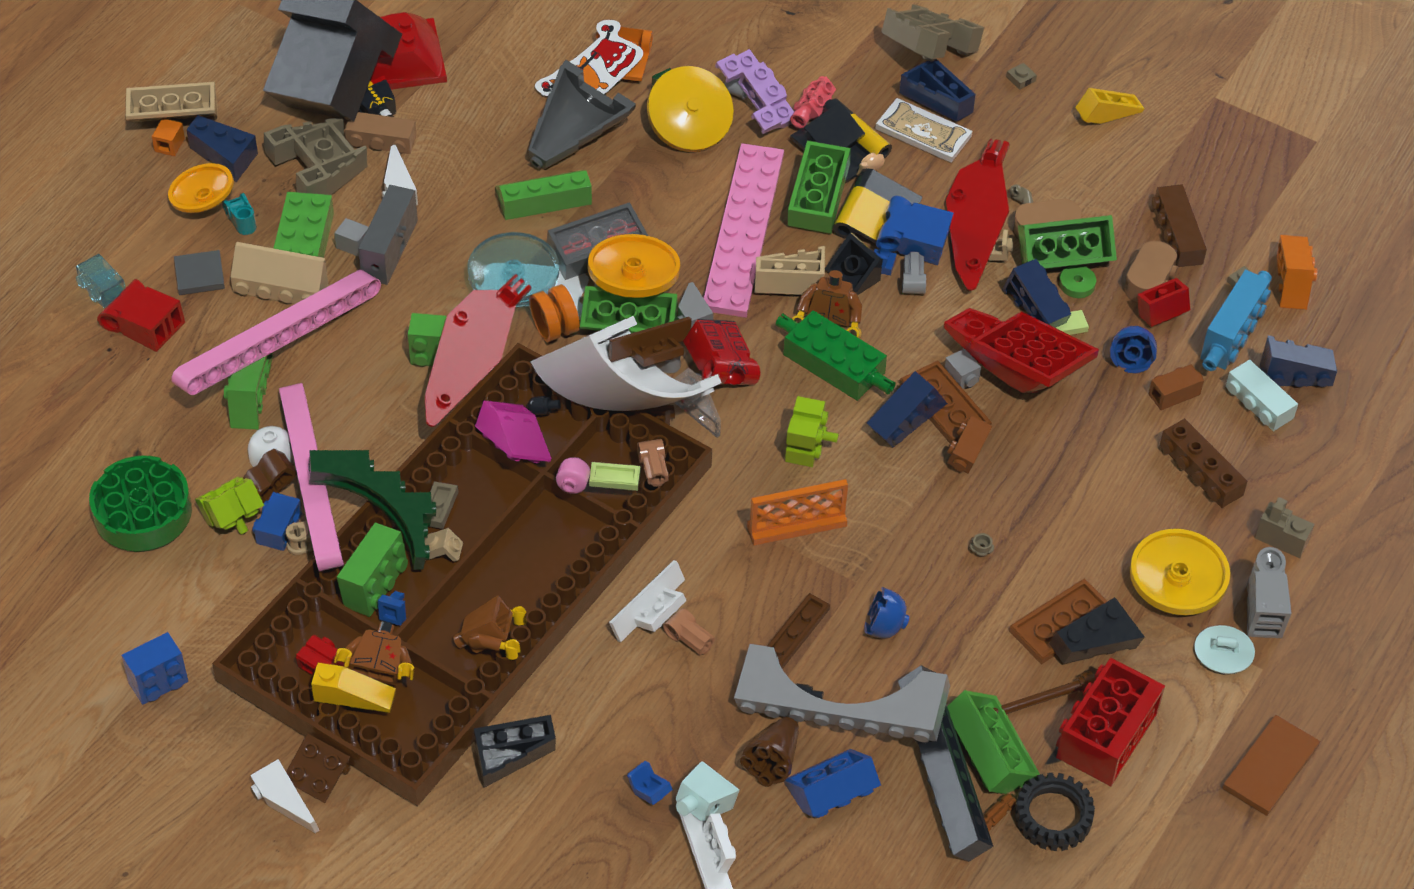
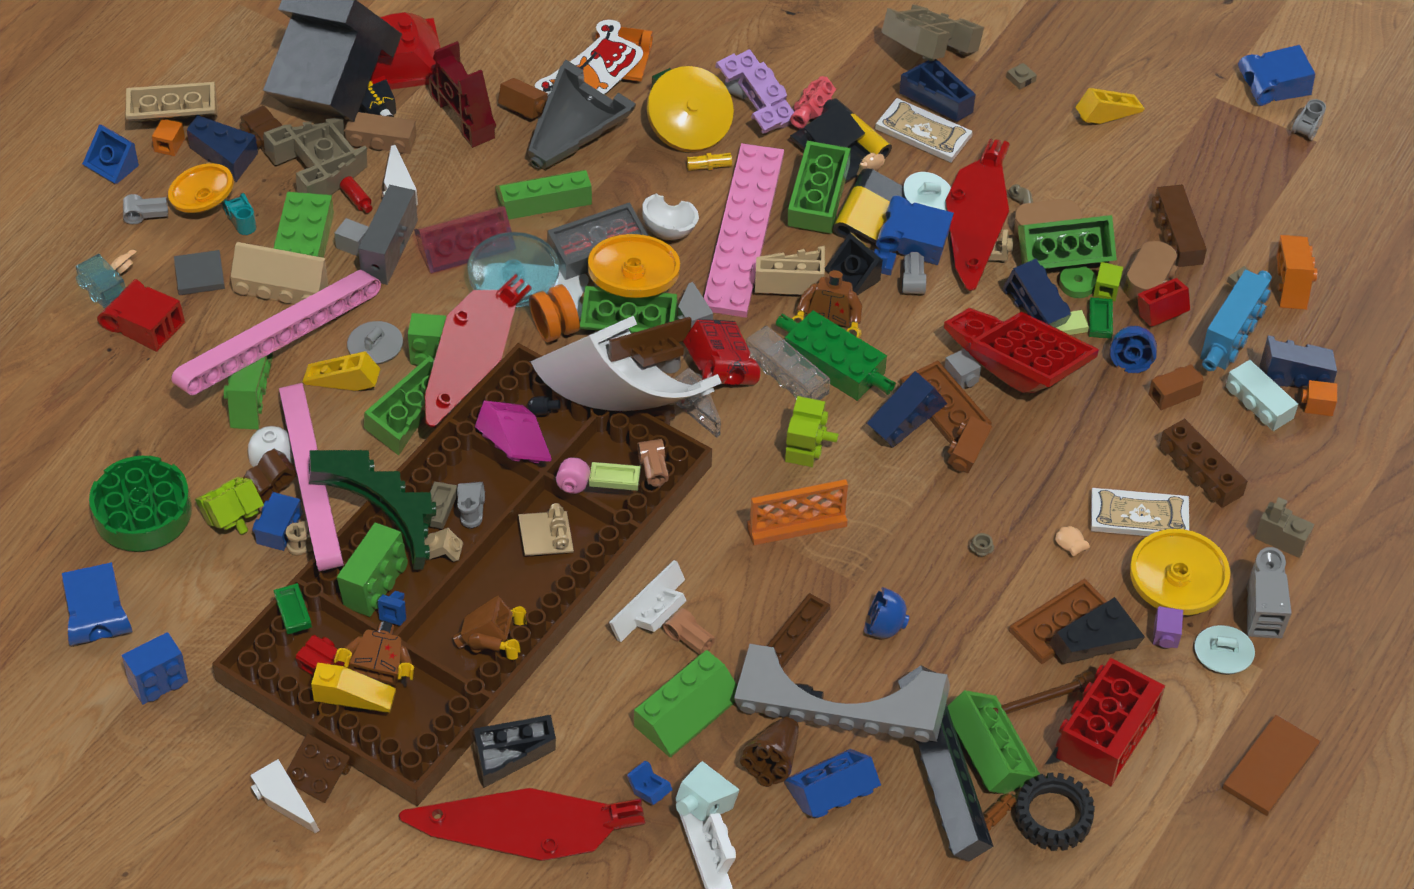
(94, 604): none -> blue piece
(111, 155): none -> blue slope
(123, 262): none -> light nougat animal
(137, 208): none -> light grey piece
(258, 122): none -> reddish brown brick
(292, 608): none -> green tile
(345, 372): none -> yellow slope
(356, 194): none -> red cylinder
(378, 339): none -> light grey shield
(401, 409): none -> bright green wedge
(453, 240): none -> clear pink slope
(463, 93): none -> dark red wedge
(470, 503): none -> light grey piece
(522, 98): none -> dark orange brick
(526, 822): none -> red wing
(546, 532): none -> tan hinge
(666, 220): none -> white cylinder
(686, 704): none -> bright green slope
(709, 161): none -> yellow pin
(787, 365): none -> clear brick
(926, 190): none -> light aqua shield
(1071, 540): none -> light nougat animal
(1100, 317): none -> green tile
(1108, 281): none -> lime brick
(1137, 512): none -> tile
(1168, 627): none -> medium lavender brick
(1278, 74): none -> blue piece
(1310, 119): none -> light grey piece
(1319, 398): none -> orange brick

